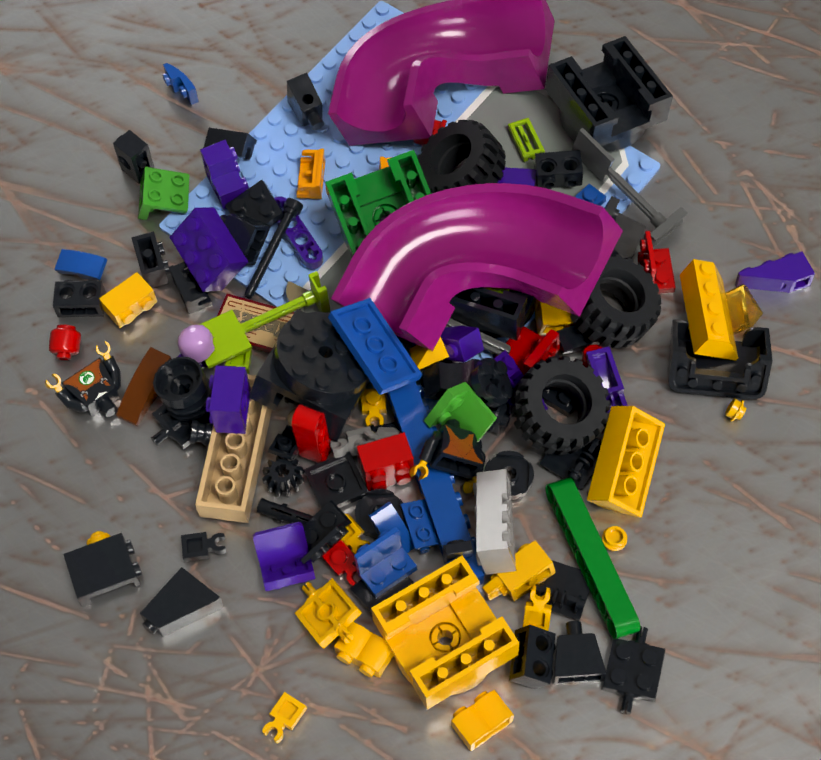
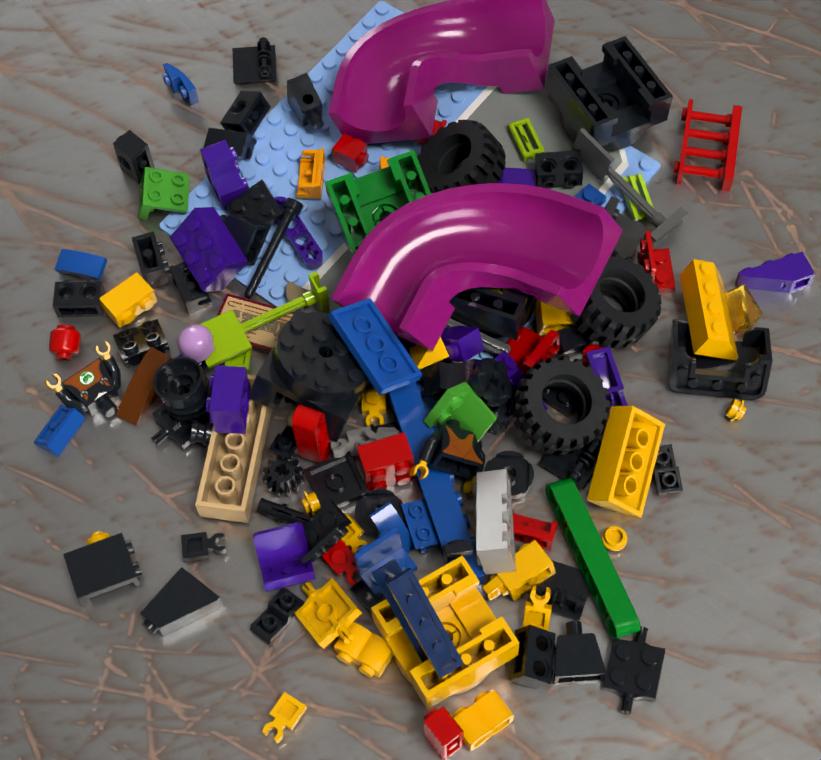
(59, 430): none -> blue slope
(138, 341): none -> black hinge
(246, 112): none -> black brick
(254, 63): none -> black hinge
(276, 616): none -> black slope
(310, 503): none -> yellow plate
(350, 153): none -> red brick
(417, 617): none -> dark blue fence
(443, 732): none -> red brick
(531, 529): none -> red hinge
(642, 191): none -> lime tile
(666, 473): none -> black slope
(726, 156): none -> red fence

